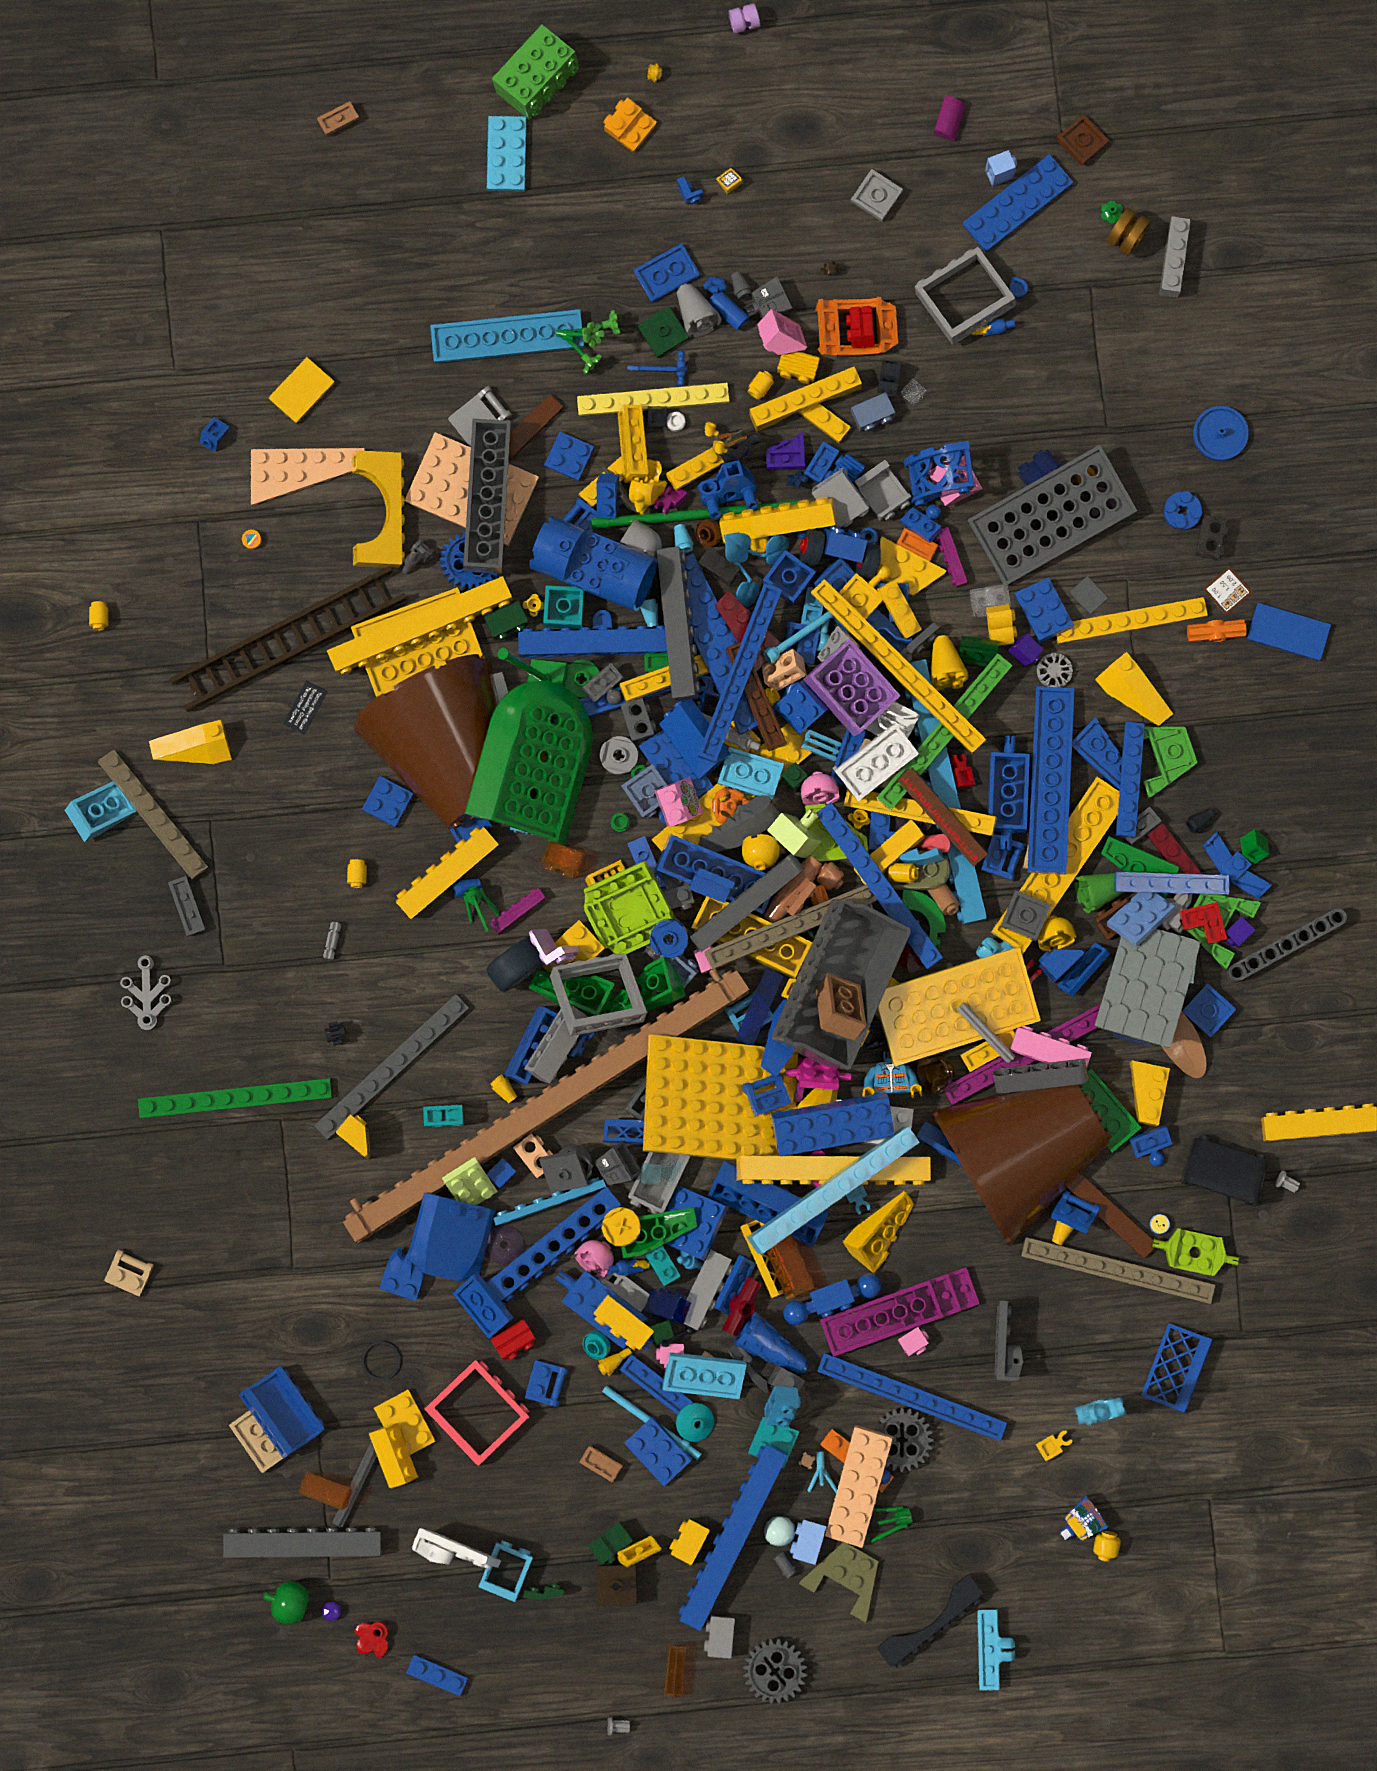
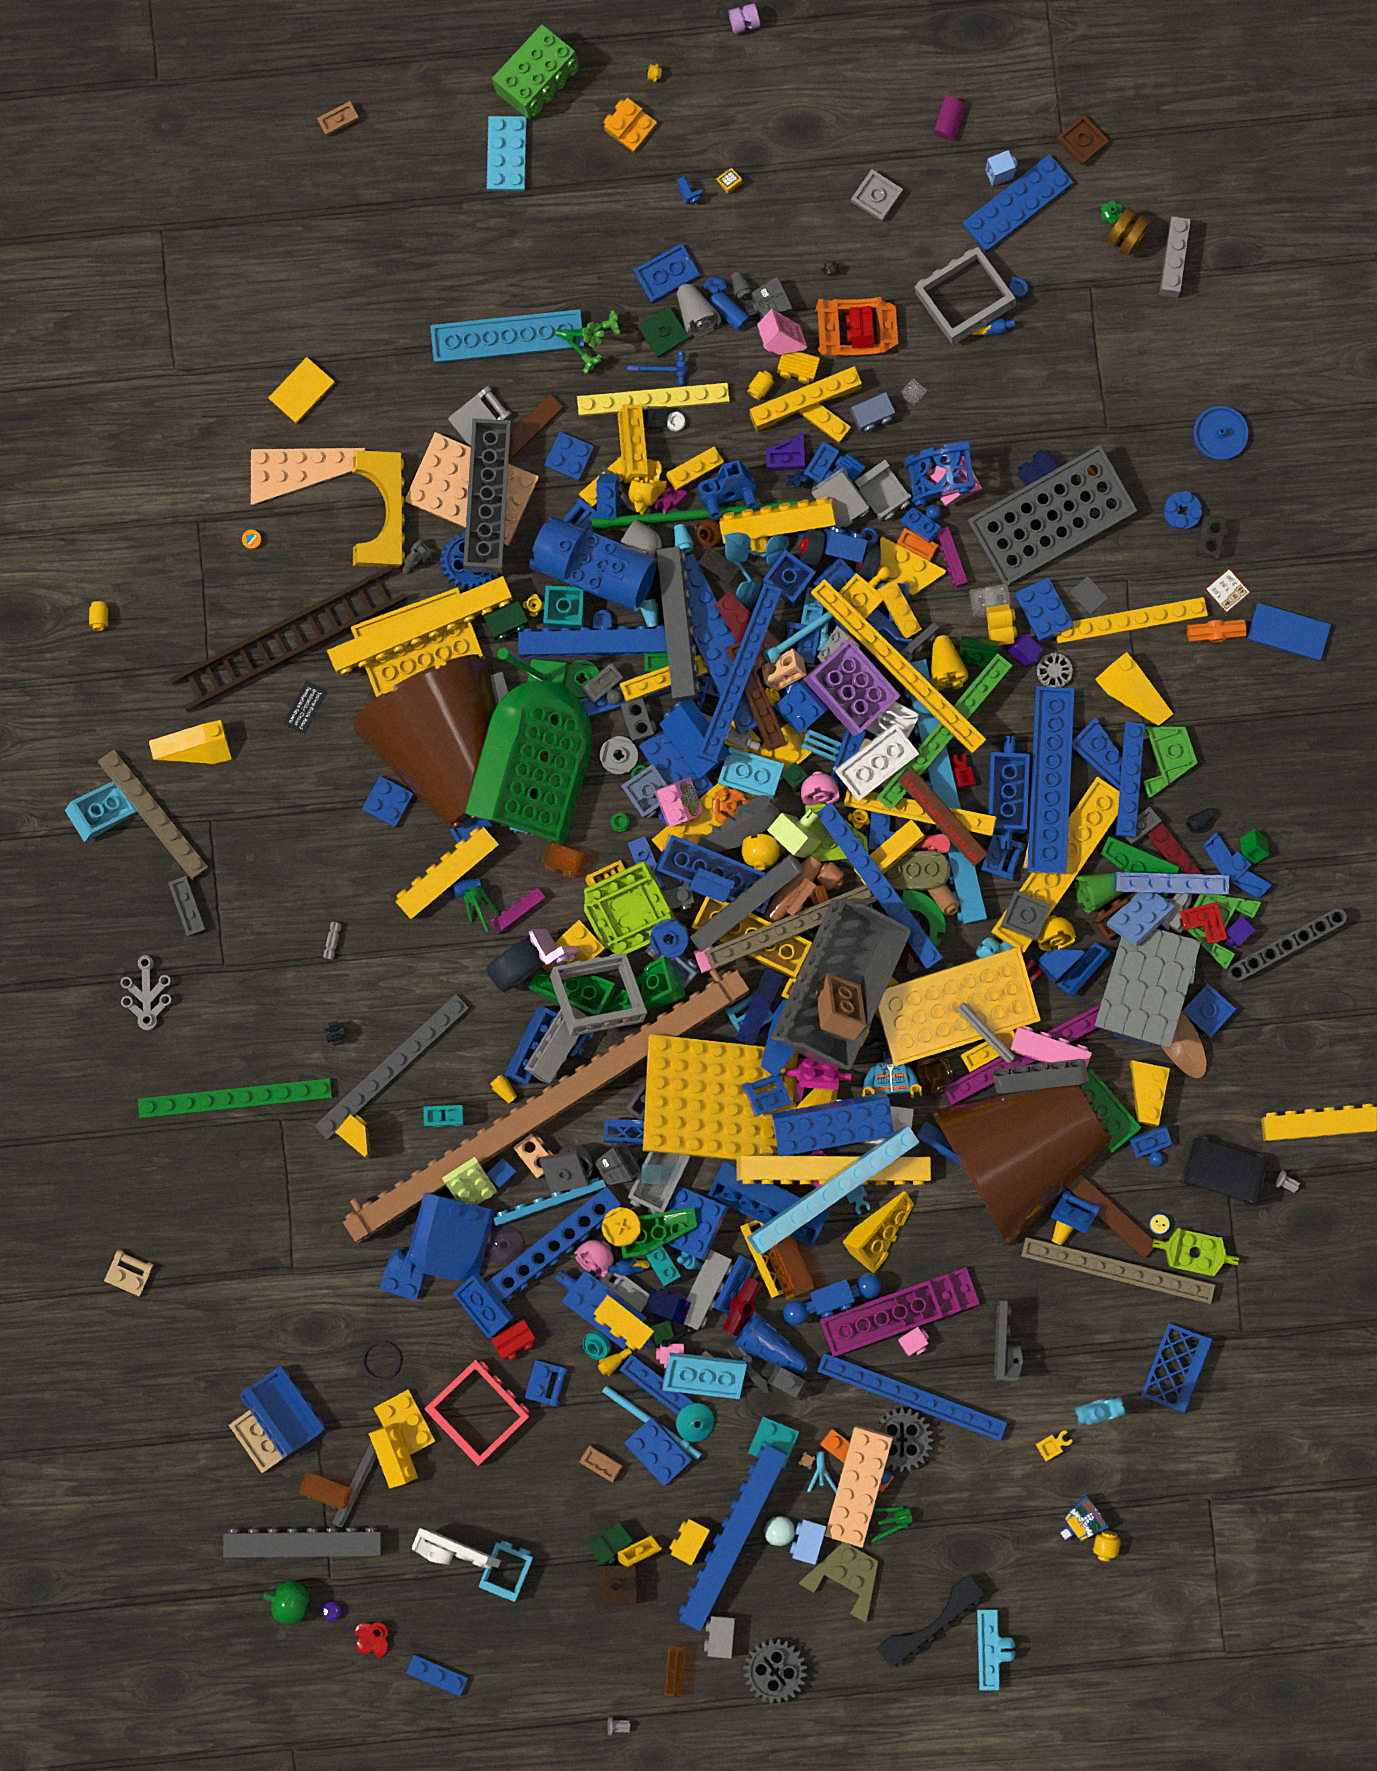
(213, 434): blue bracket -> none
(356, 873): yellow brick -> none
(551, 1591): dark green slope -> none
(732, 445): torso -> none
(782, 1406): dark azure brick -> none
(785, 1566): dark grey pin -> none
(889, 377): black brick -> none
(903, 872): yellow brick -> none
(918, 858): dark azure slope -> none

